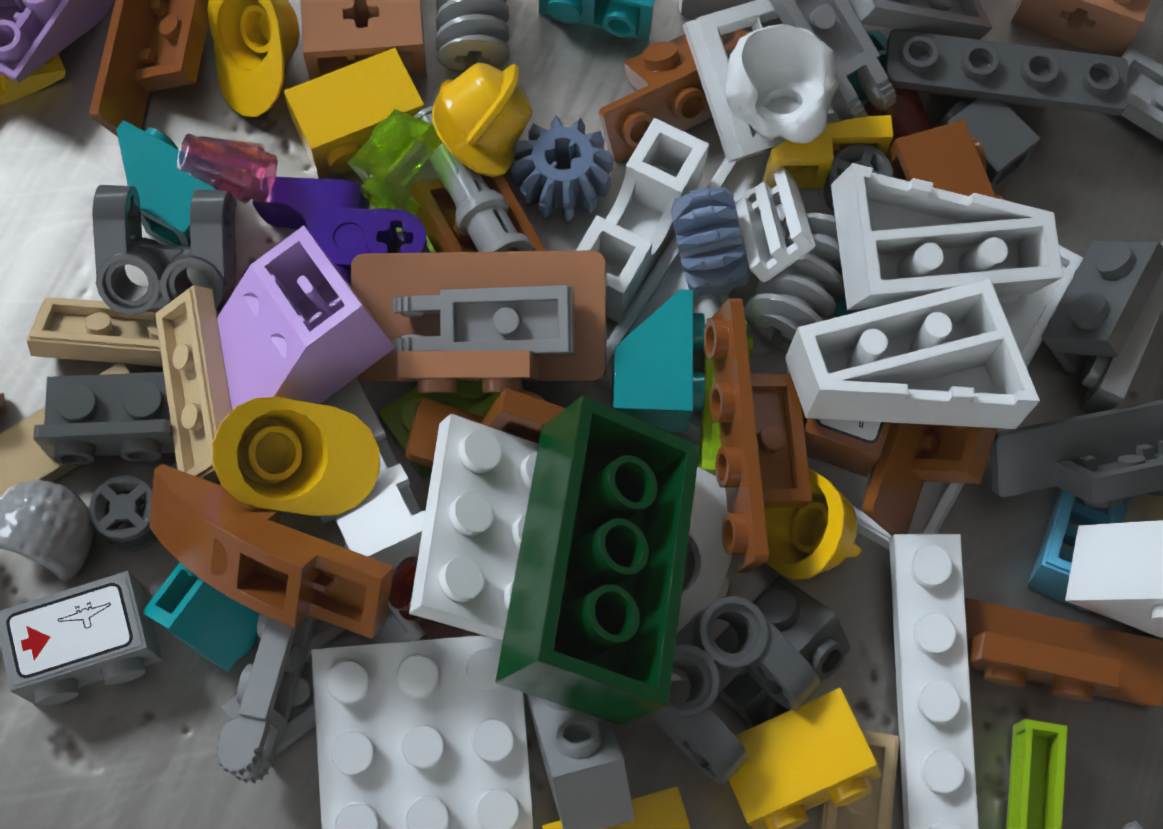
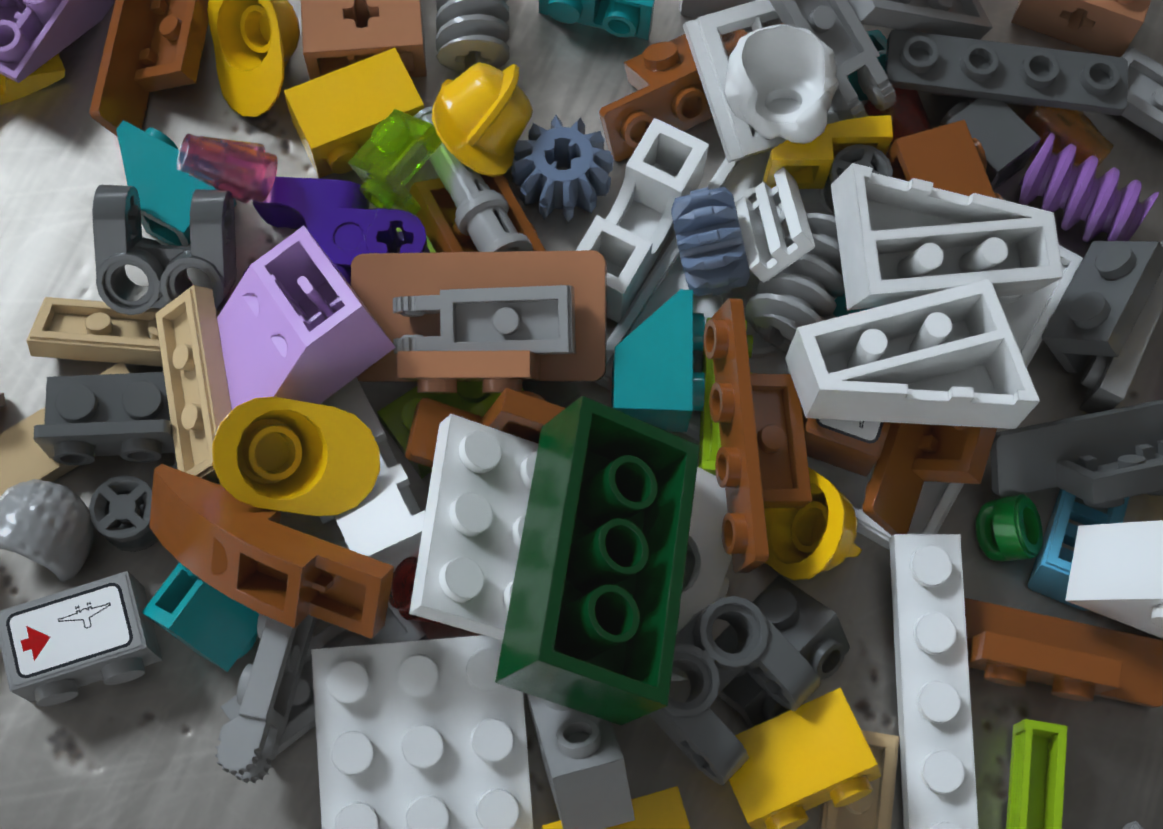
(1015, 528): none -> green tile
(1069, 128): none -> clear orange cone
(1083, 194): none -> medium lavender piece

